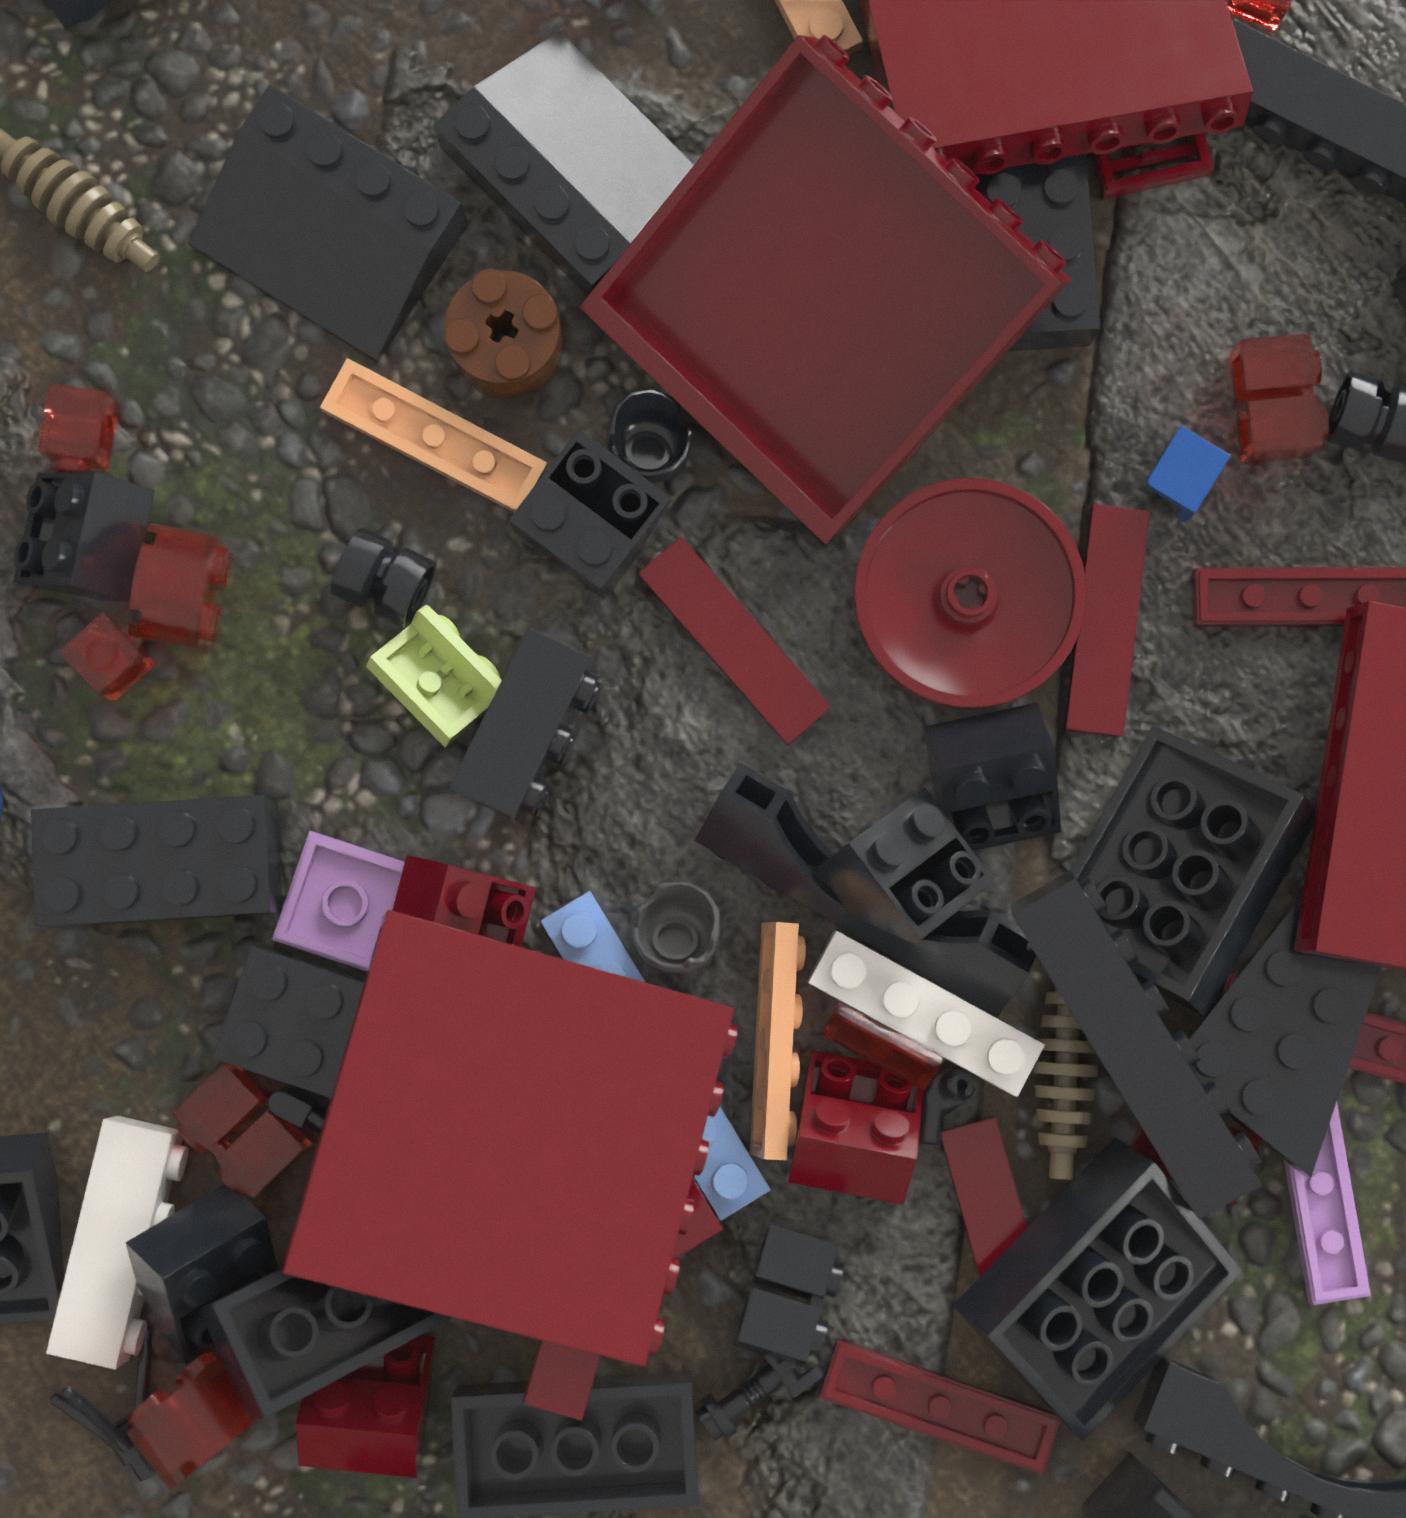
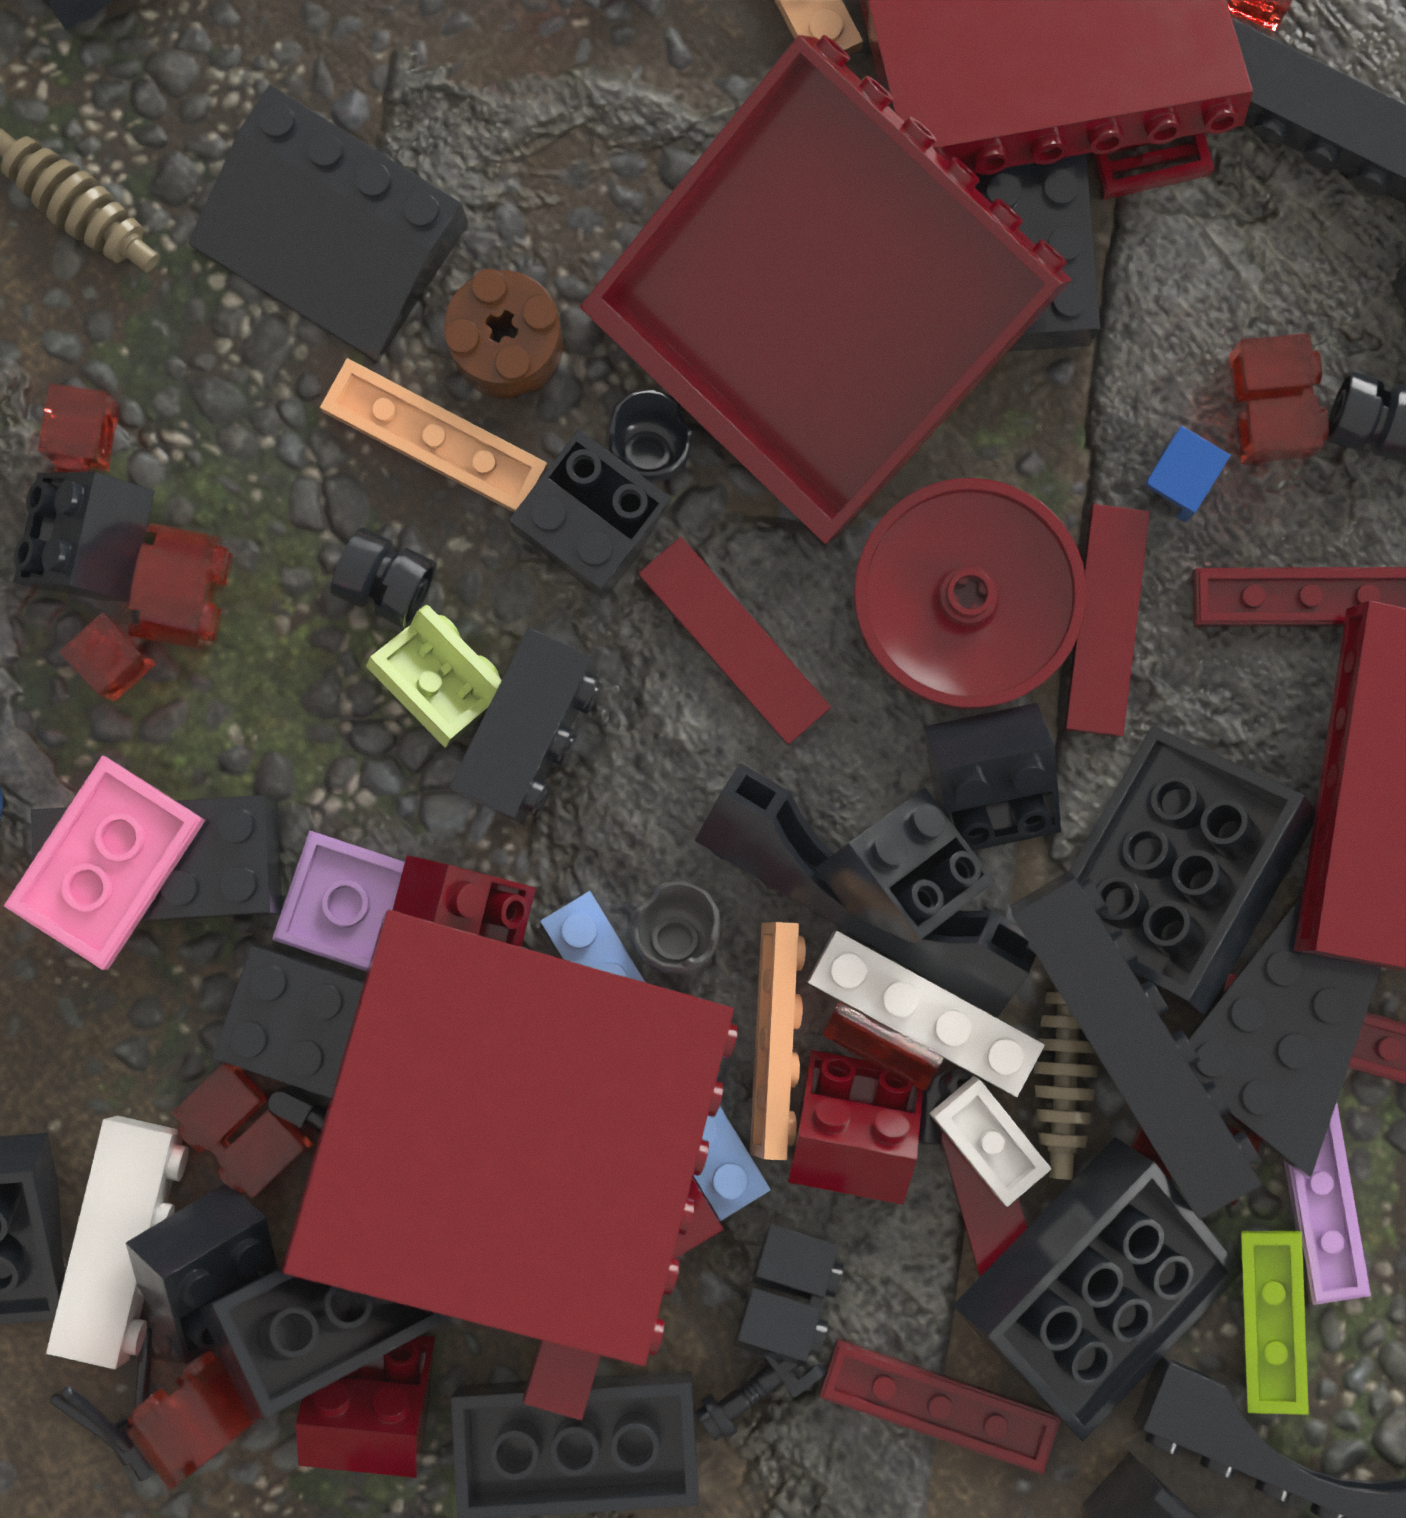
(104, 863): none -> bright pink tile
(563, 156): slope -> none
(990, 1141): none -> white plate
(1274, 1322): none -> lime plate

